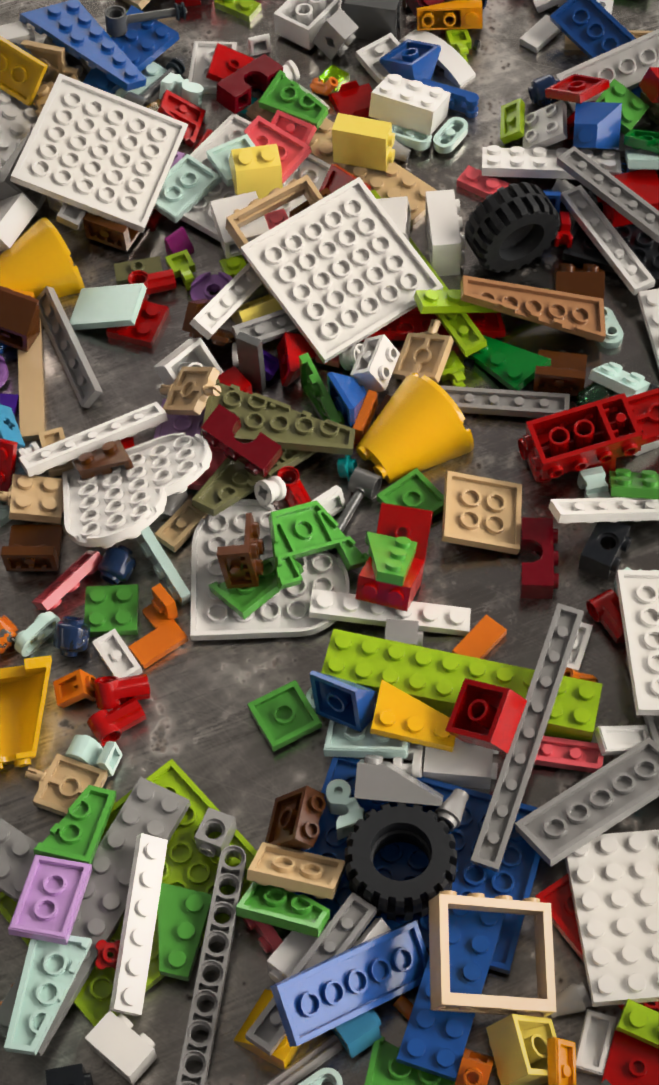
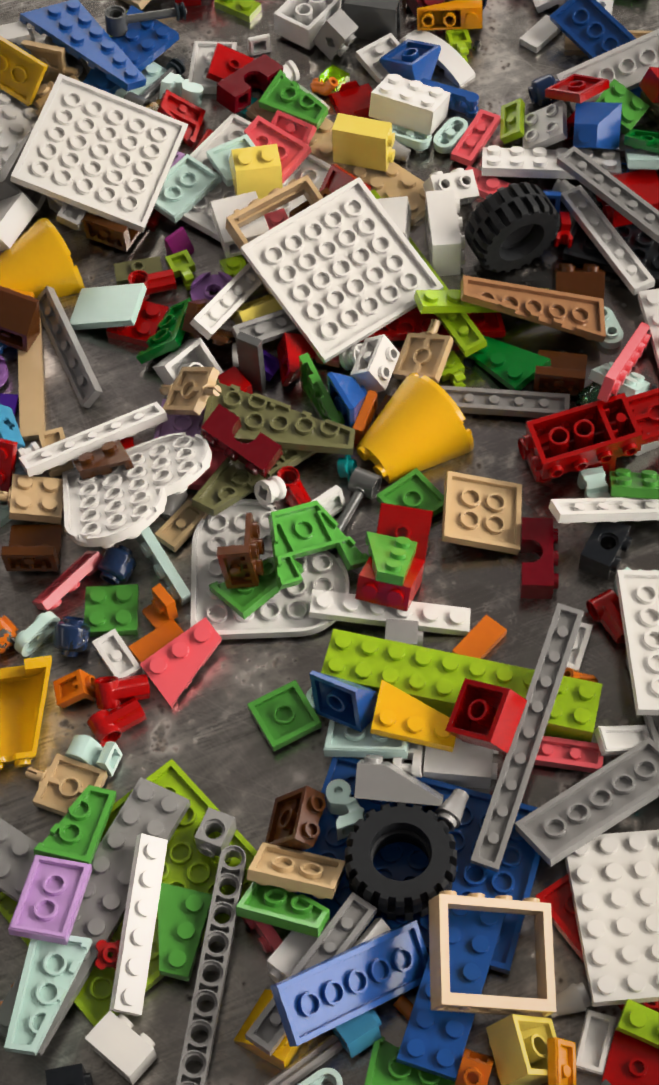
(169, 336): none -> green wing
(179, 661): none -> coral wing
(458, 179): none -> white brick
(475, 137): none -> coral plate
(625, 362): none -> coral plate

